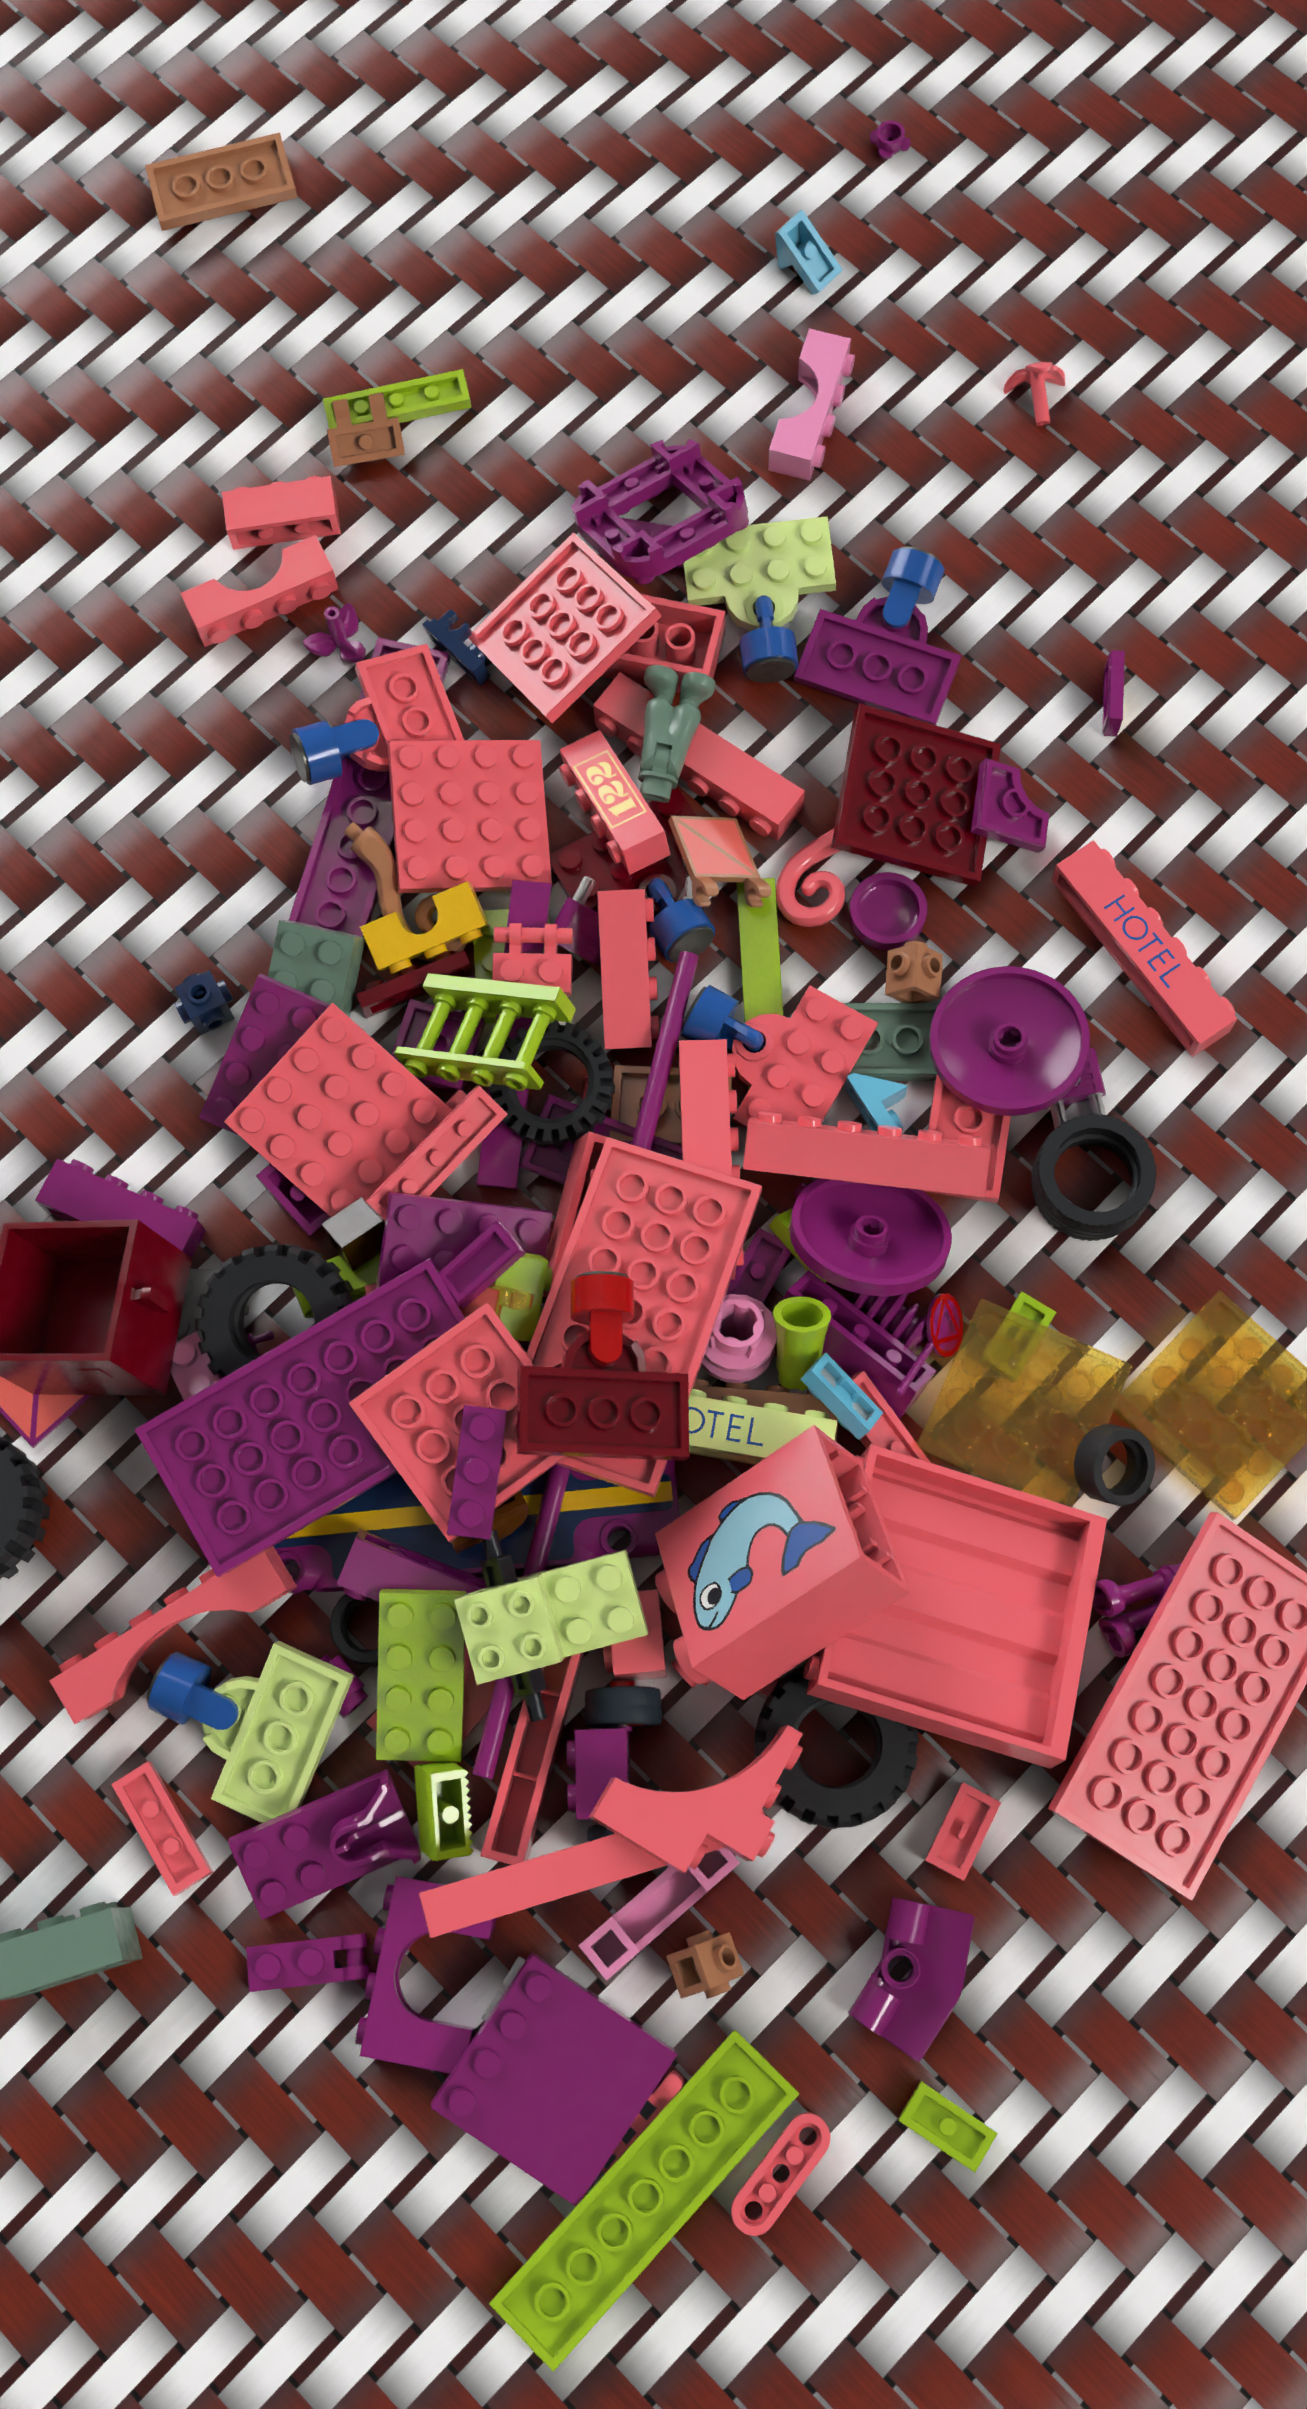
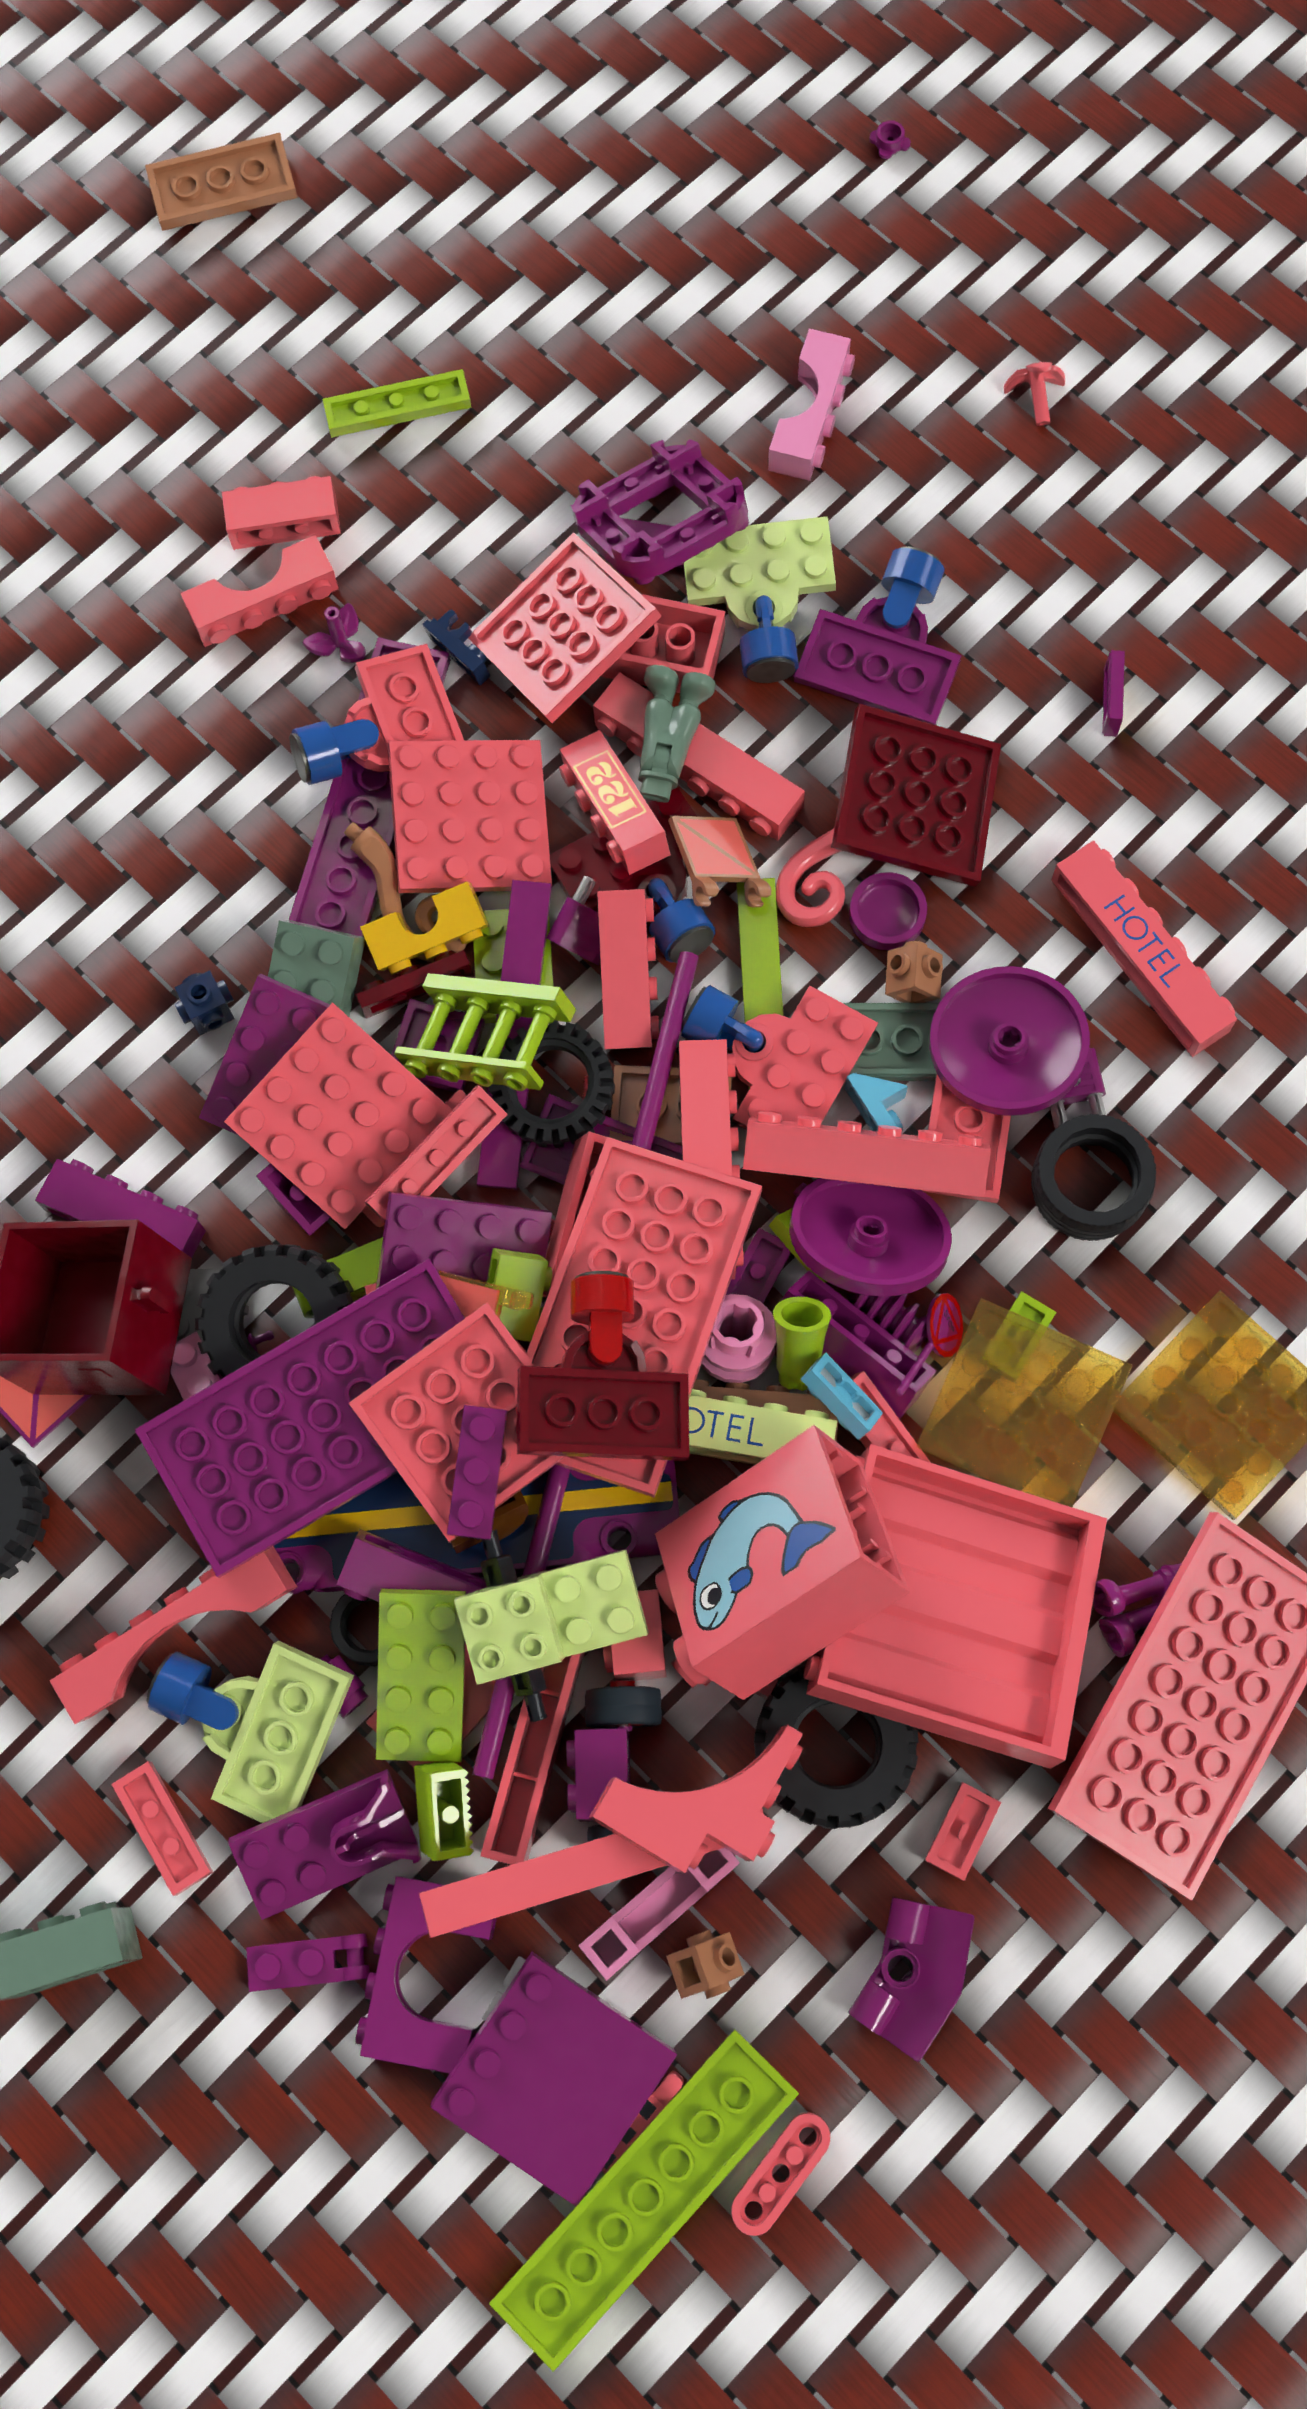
(355, 1234): brick -> none
(366, 440): nougat plate -> none
(481, 1264): magenta tile -> none
(534, 968): coral plate -> none
(804, 248): medium azure slope -> none
(947, 2126): lime plate -> none
(1004, 809): magenta tile -> none
(1138, 1471): black tyre -> none

